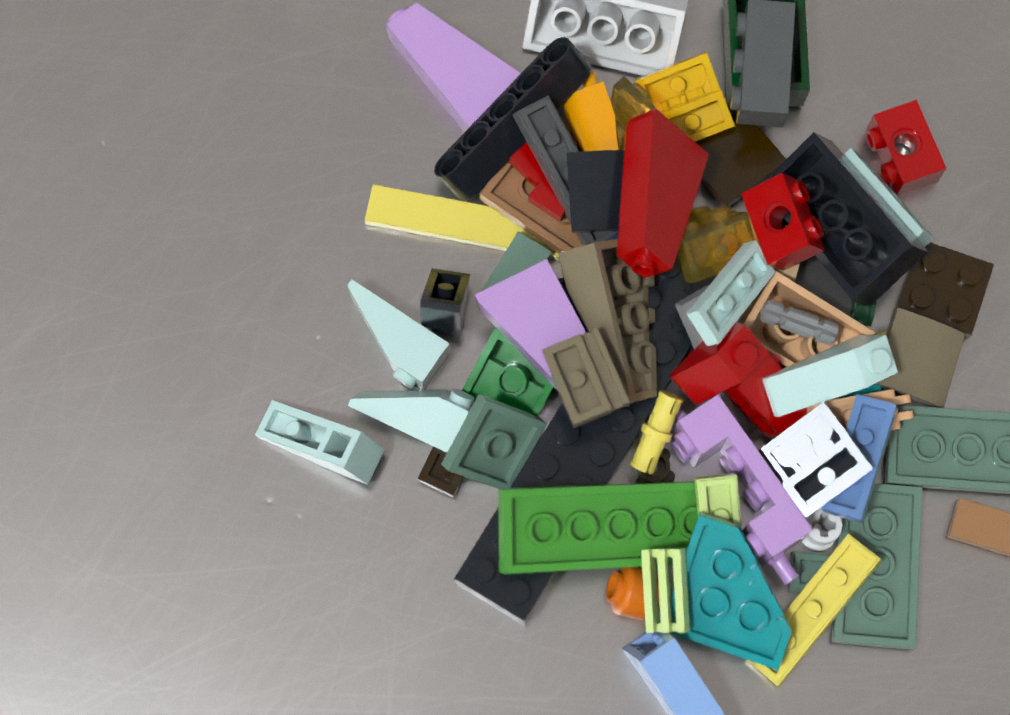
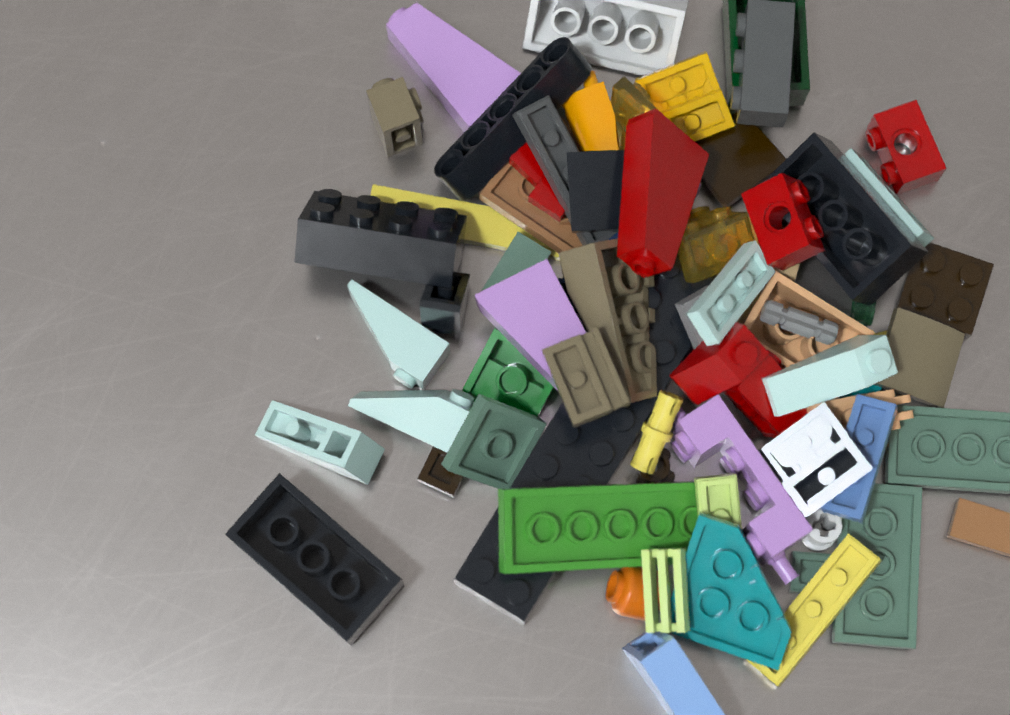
(315, 559): none -> black brick
(380, 238): none -> black brick
(396, 115): none -> dark tan brick

